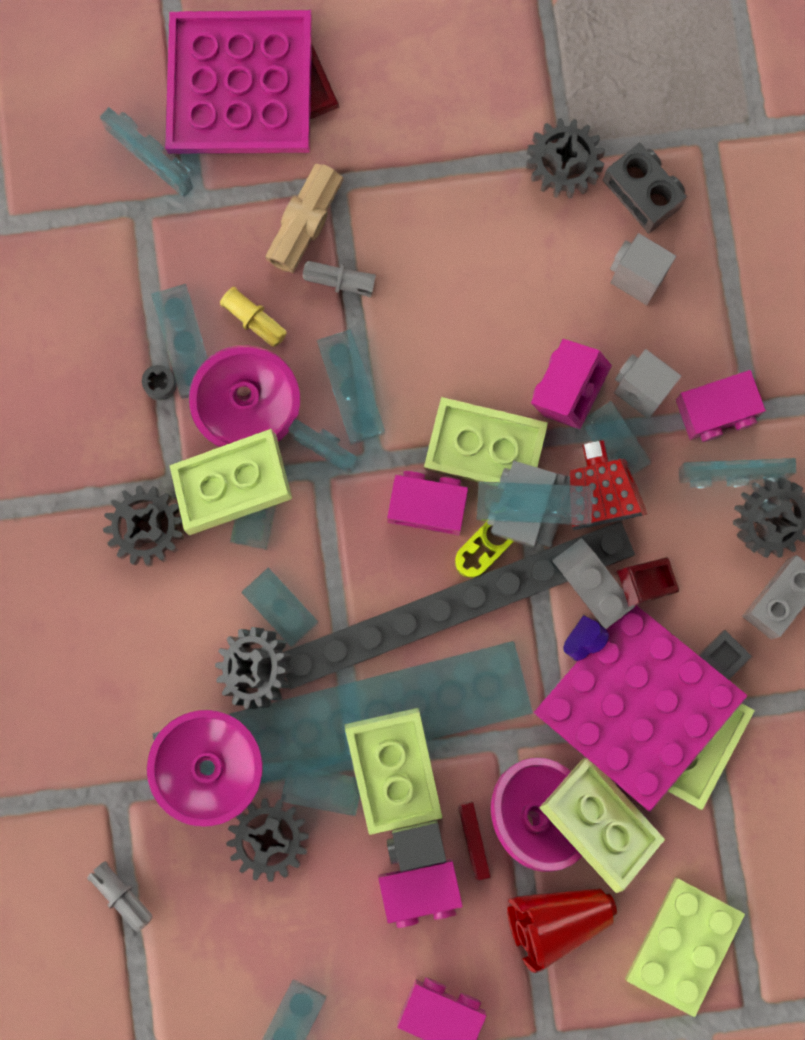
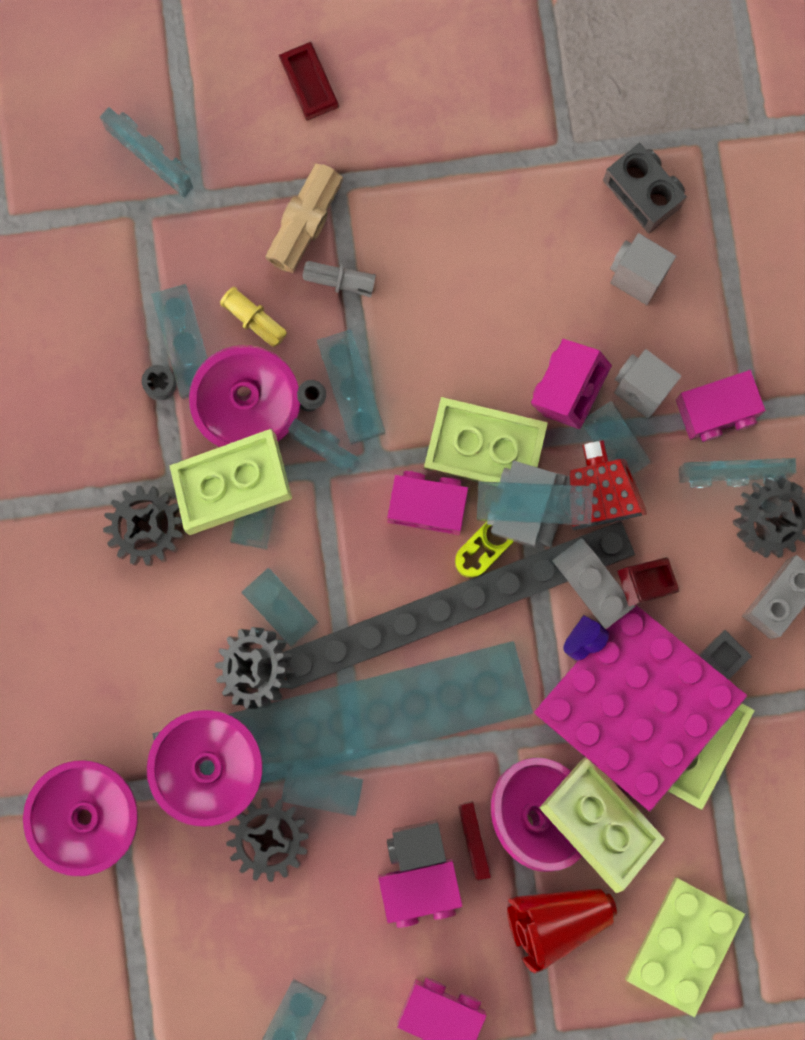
(54, 823): none -> dark pink dish
(120, 896): light grey axle -> none
(239, 82): dark pink plate -> none
(315, 388): none -> dark grey pin
(393, 771): yellowish green plate -> none
(550, 155): dark grey gear -> none

